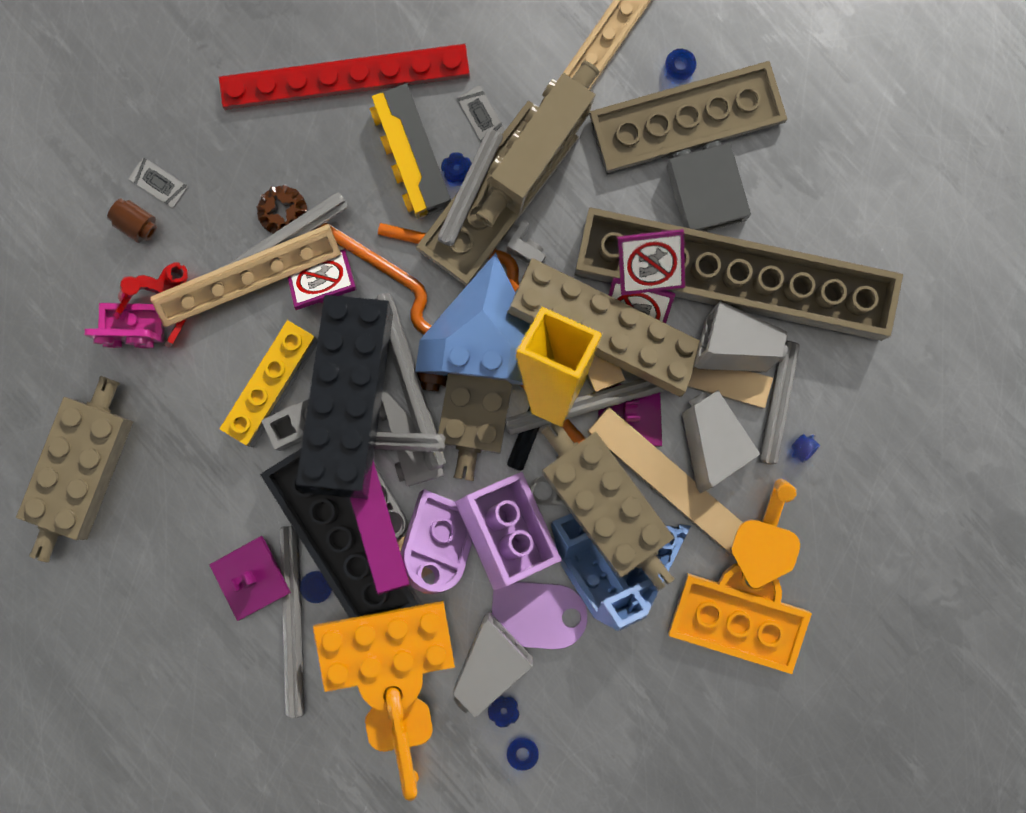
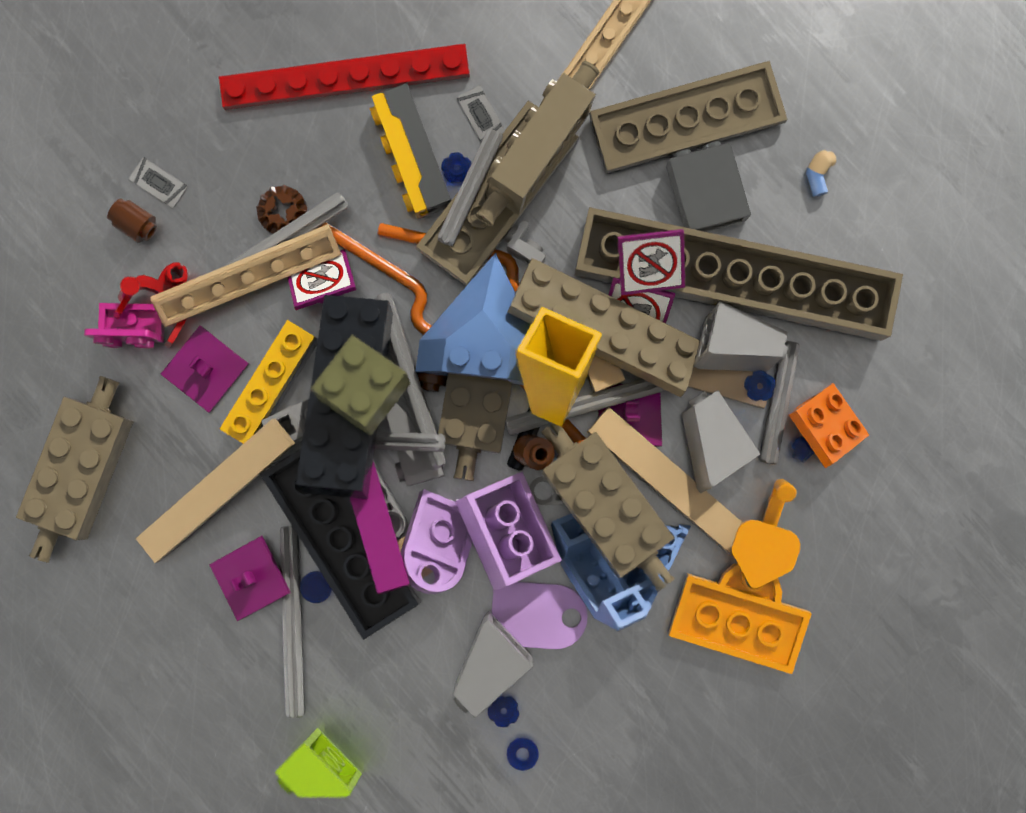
(204, 369): none -> magenta piece
(215, 490): none -> tan tile
(318, 770): none -> lime slope
(361, 385): none -> olive brick
(387, 662): light orange plate -> none
(534, 451): none -> reddish brown brick
(684, 56): clear blue plate -> none
(759, 394): none -> clear blue plate
(817, 169): none -> arm
(829, 425): none -> orange plate

